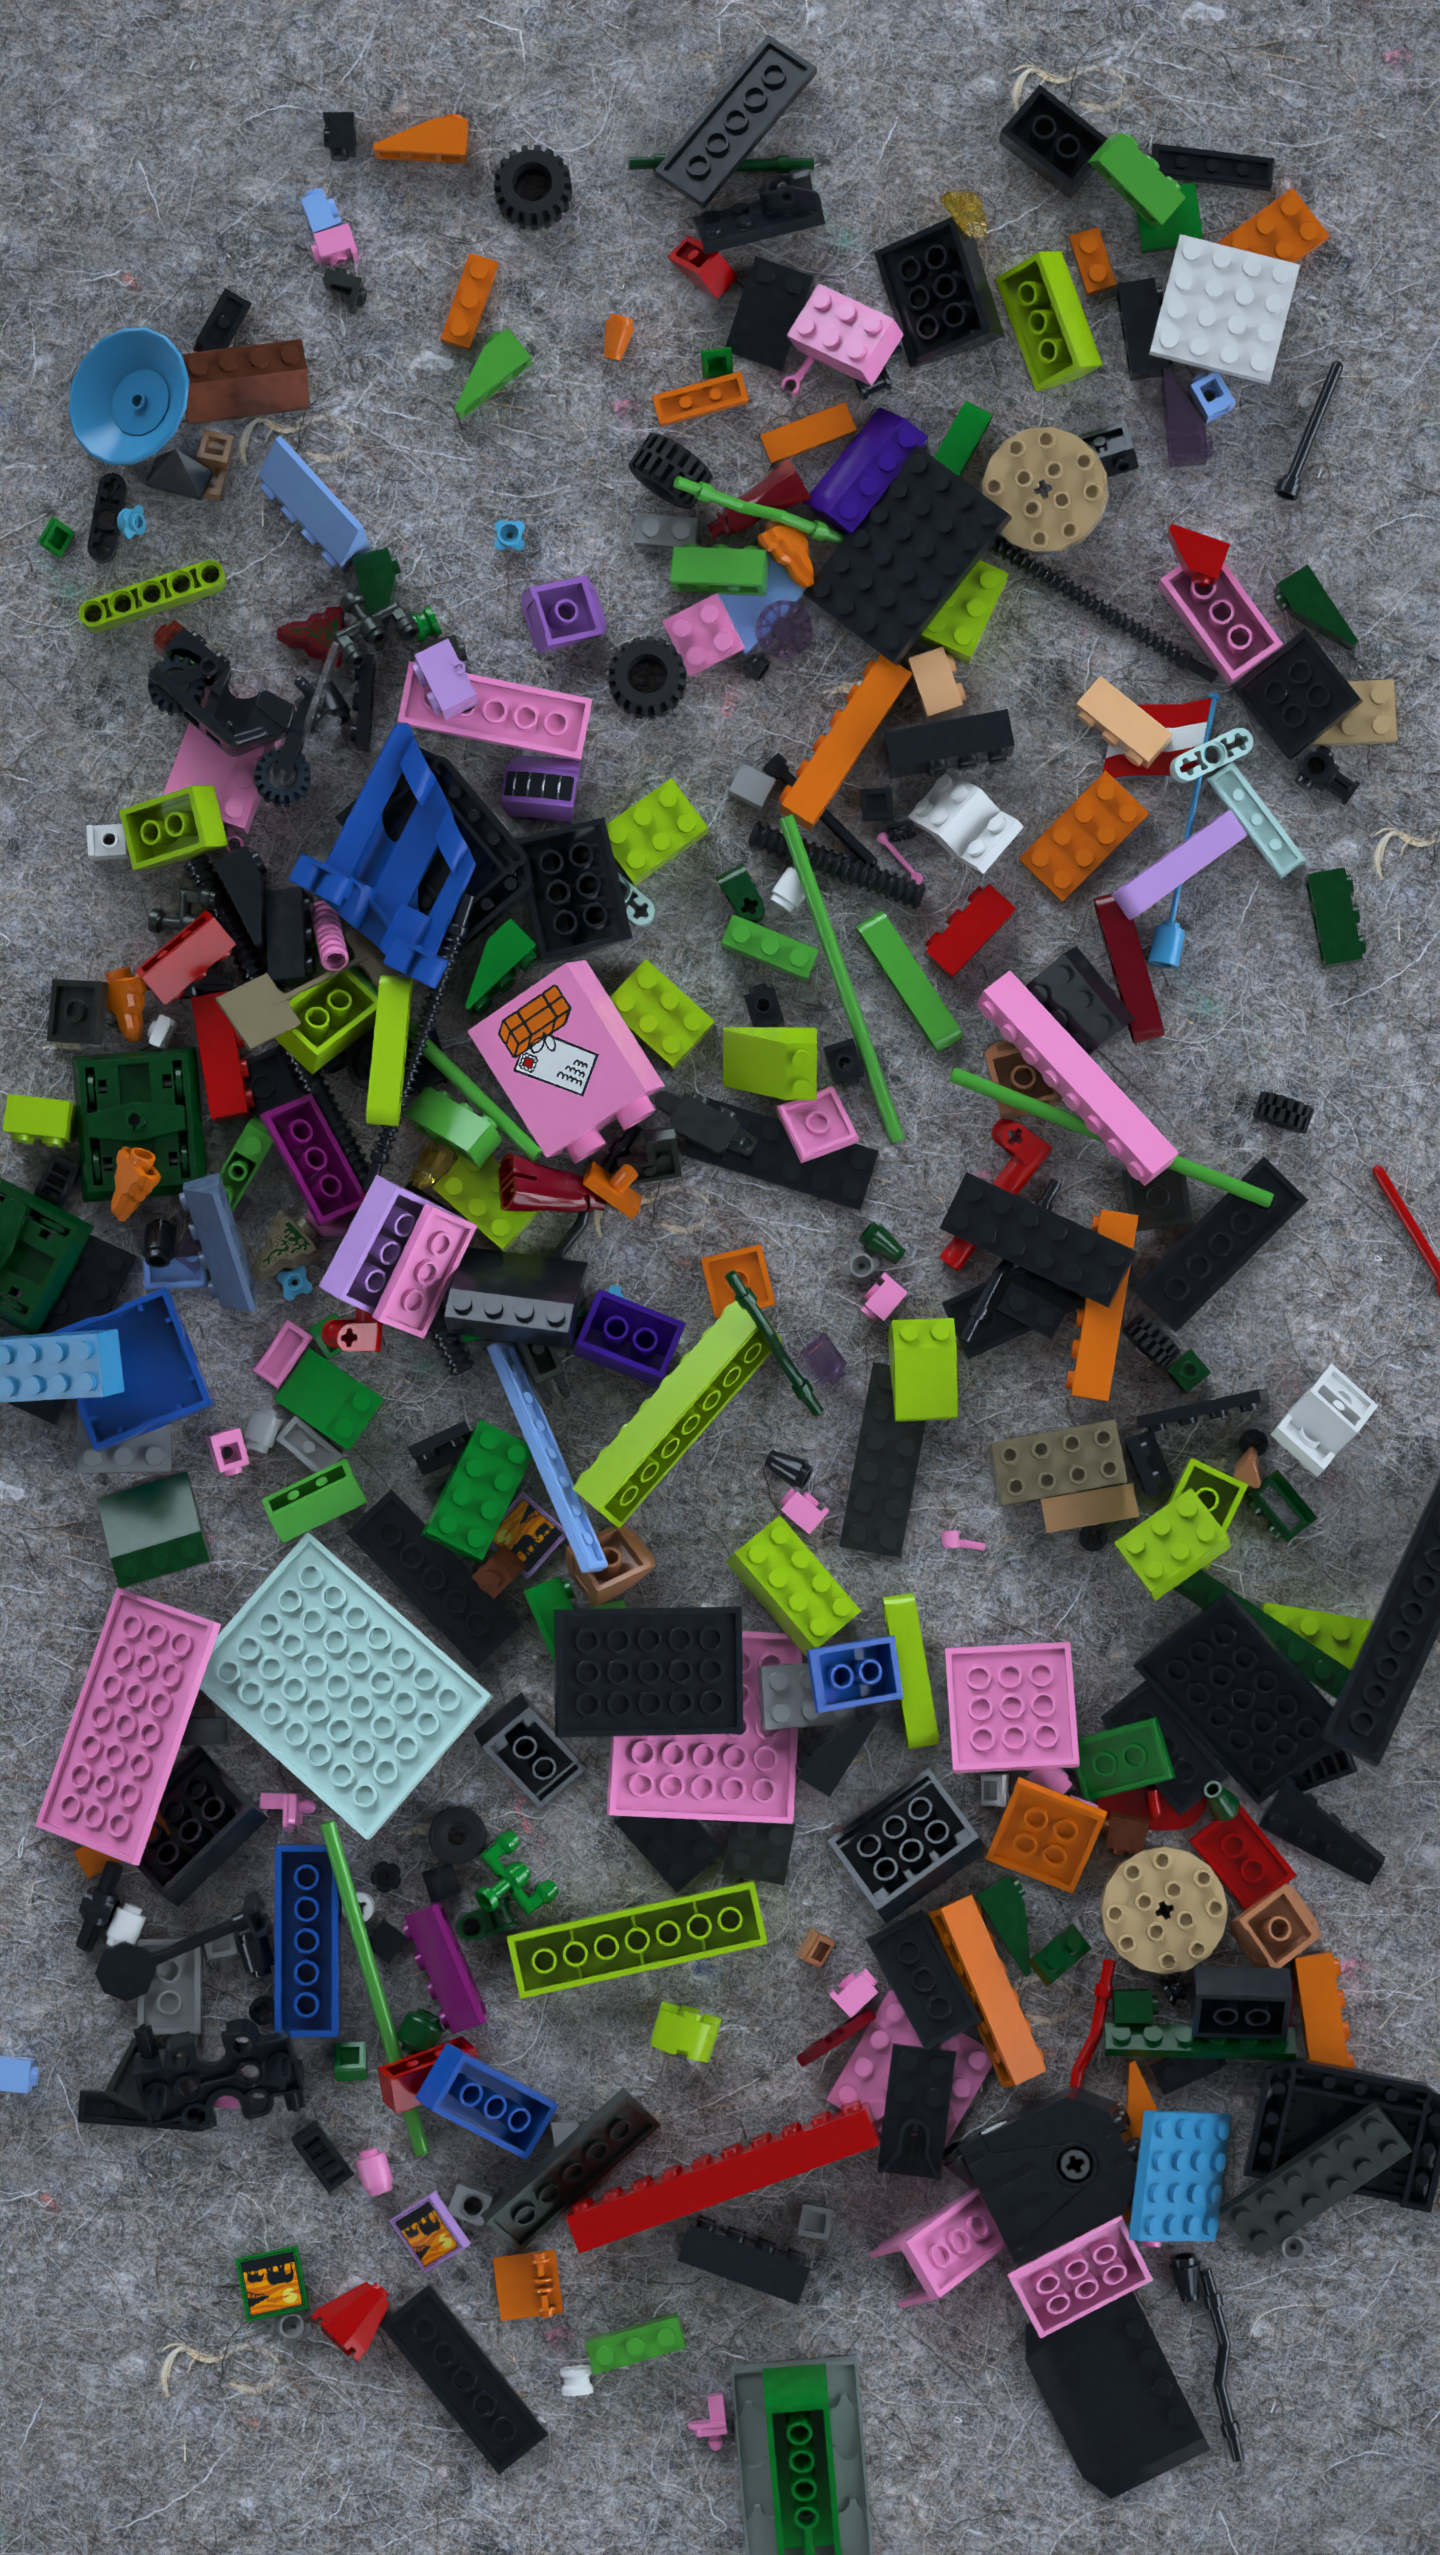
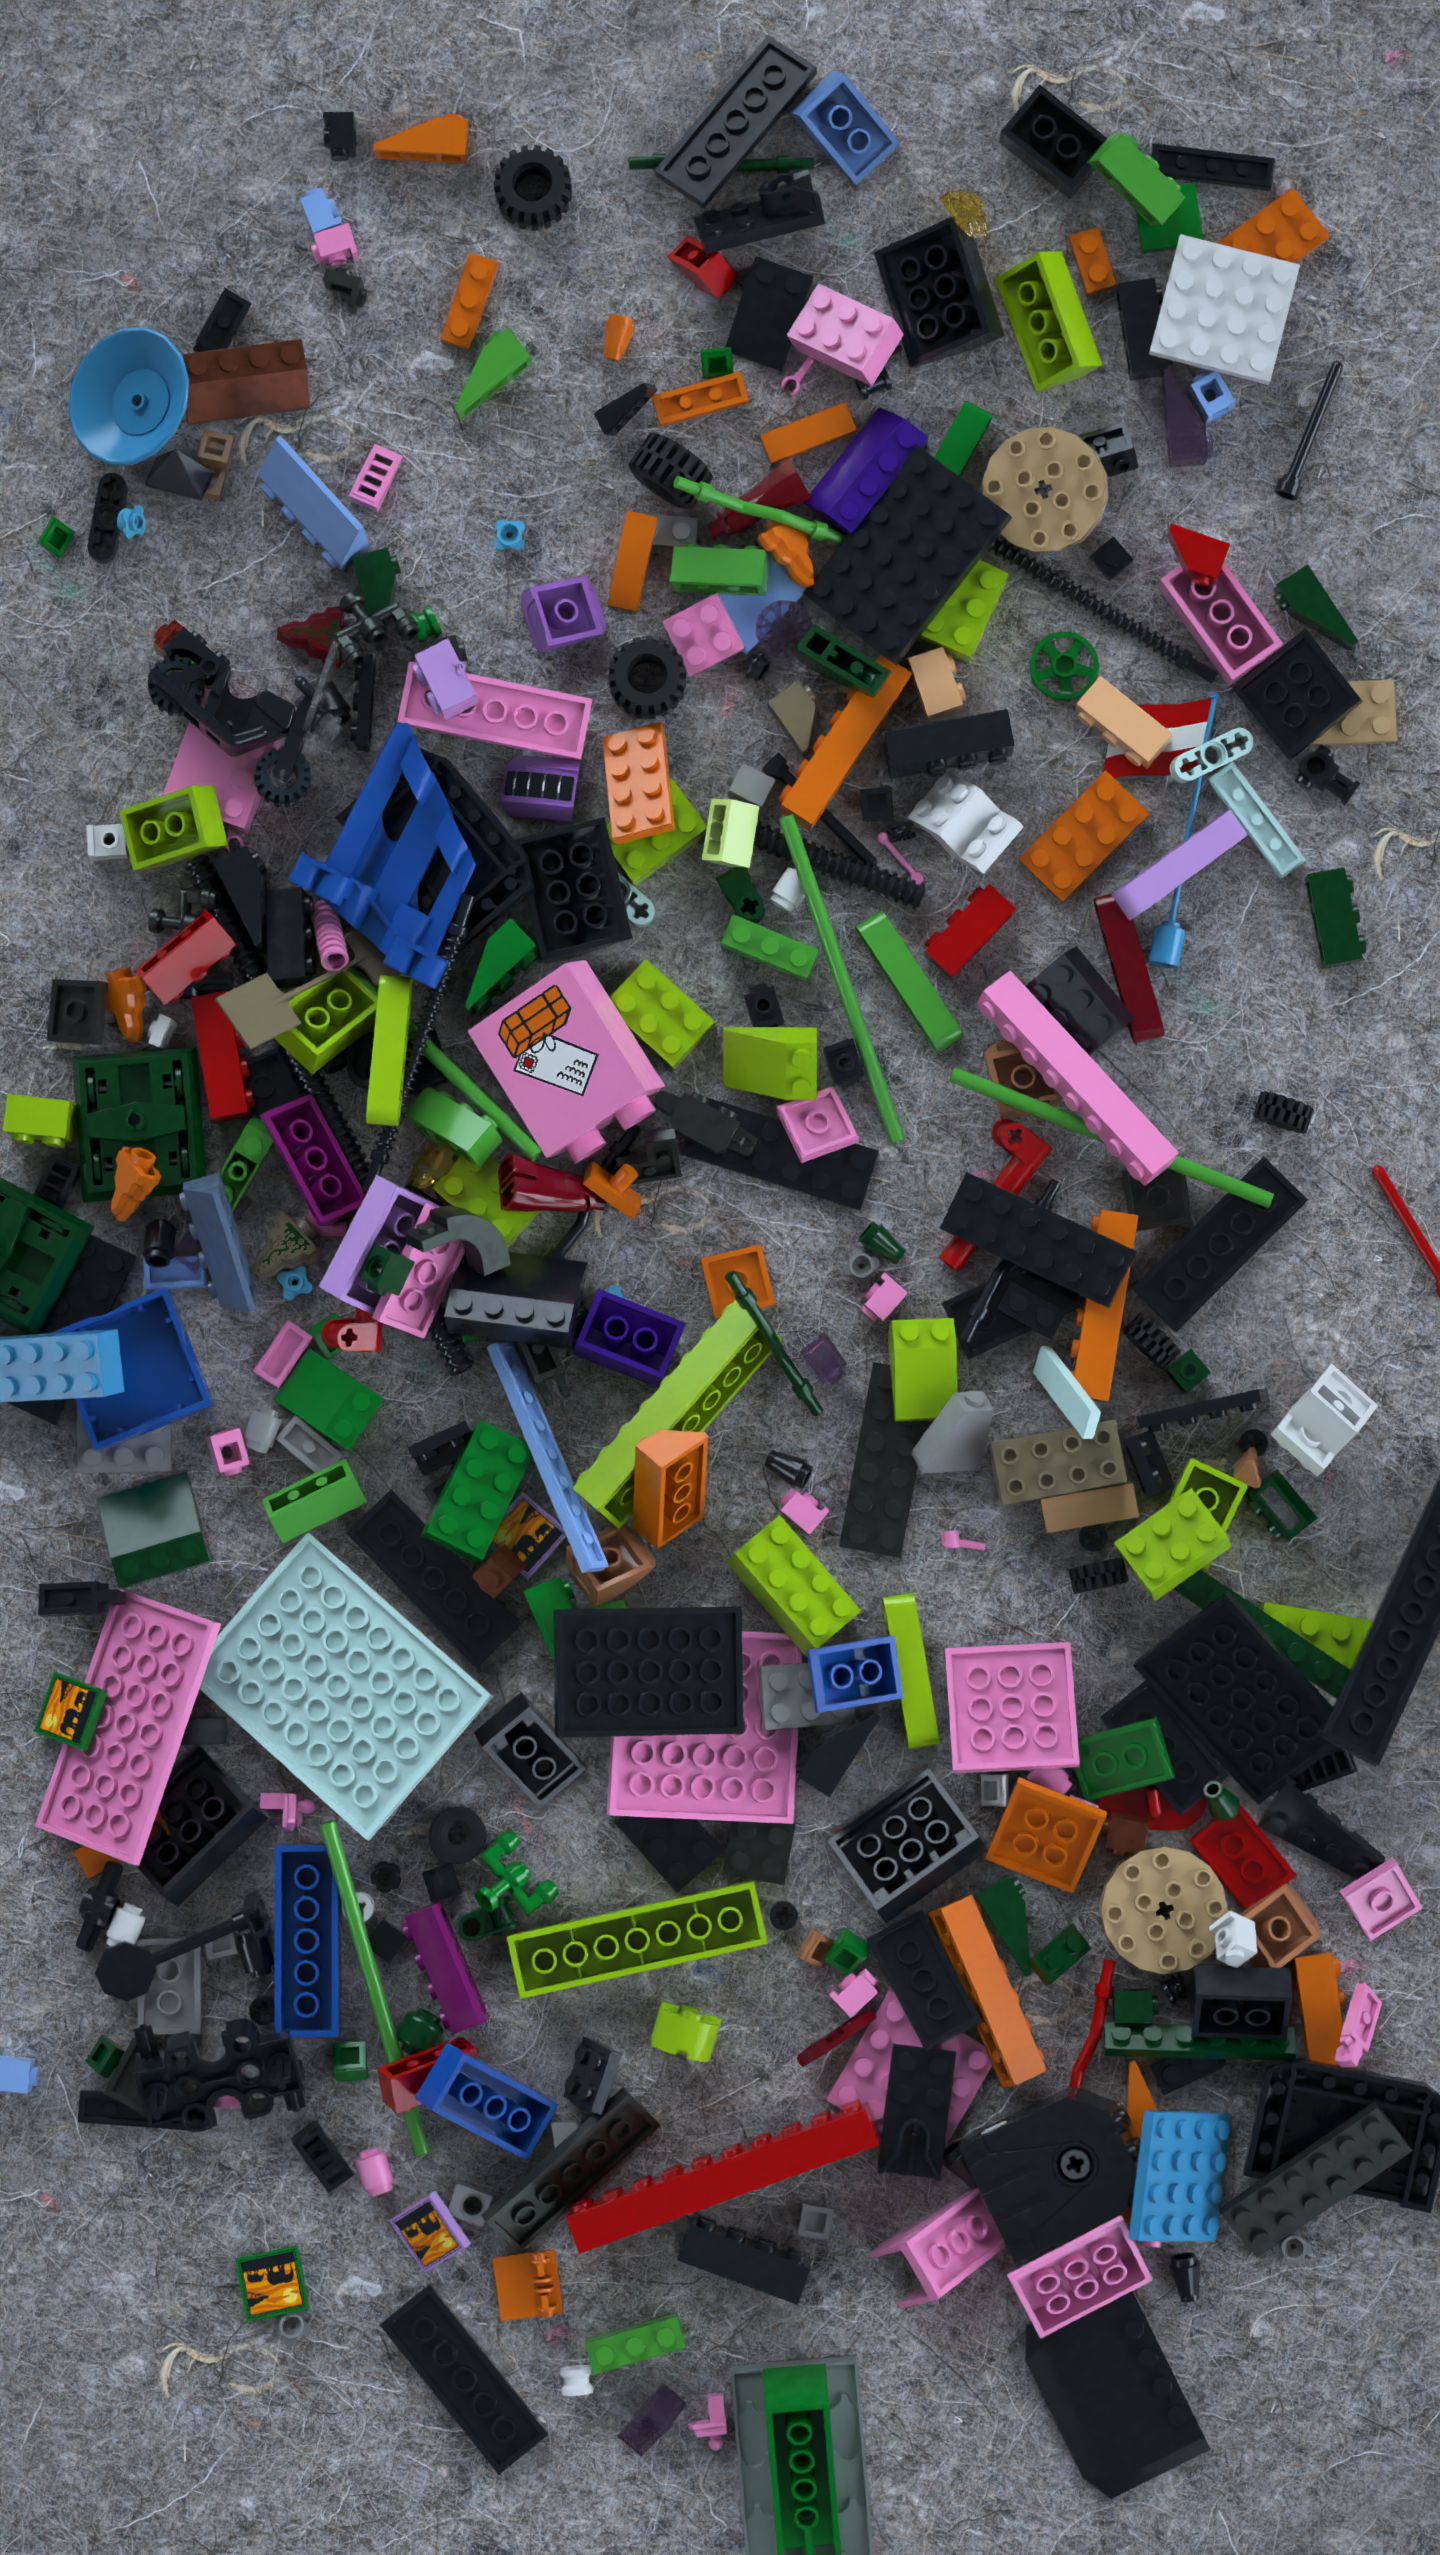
(70, 1711): none -> tile
(77, 1598): none -> black hinge
(105, 2056): none -> dark green plate
(137, 593): lime beam -> none
(354, 2318): red cone -> none
(366, 500): none -> bright pink slope
(386, 1270): none -> dark green brick
(482, 1241): none -> pearl dark grey arch
(592, 2075): none -> black plate
(620, 411): none -> black slope
(632, 561): none -> orange slope
(638, 783): none -> orange plate
(652, 2419): none -> clear purple slope
(669, 1484): none -> orange slope
(730, 833): none -> yellowish green brick
(778, 1907): none -> black bush
(795, 714): none -> dark tan slope
(841, 662): none -> dark green slope
(844, 126): none -> medium blue slope
(847, 1952): none -> green slope
(957, 1435): none -> light grey slope
(1063, 666): none -> green wheel
(1067, 1392): none -> light aqua tile
(1098, 1575): none -> black tyre
(1111, 558): none -> black plate
(1229, 2426): black bar -> none
(1234, 1939): none -> white brick
(1358, 2026): none -> bright pink hinge
(1381, 1899): none -> bright pink tile

